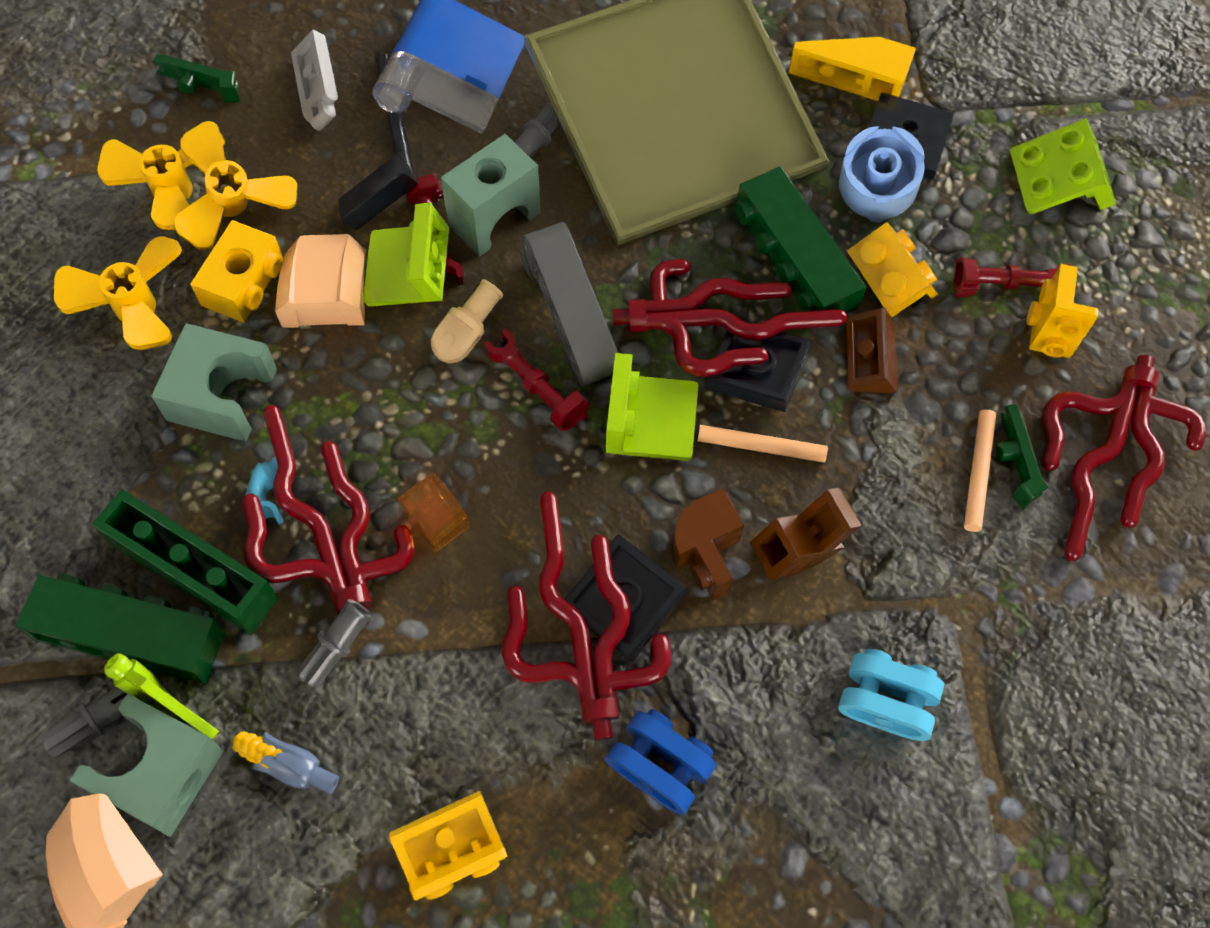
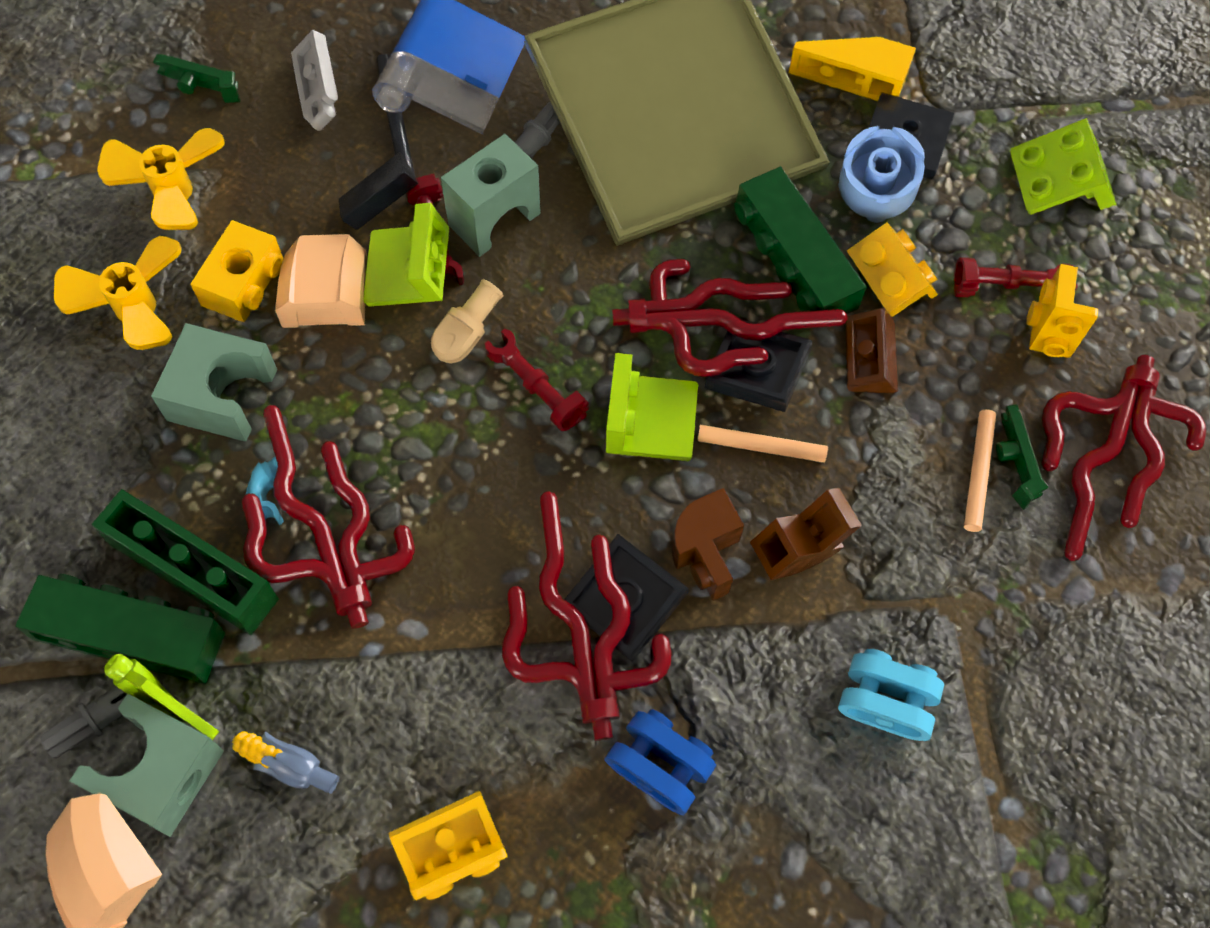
(202, 218): yellow piece -> none
(334, 643): dark grey axle -> none
(434, 512): clear orange brick -> none
(557, 267): dark grey beam -> none

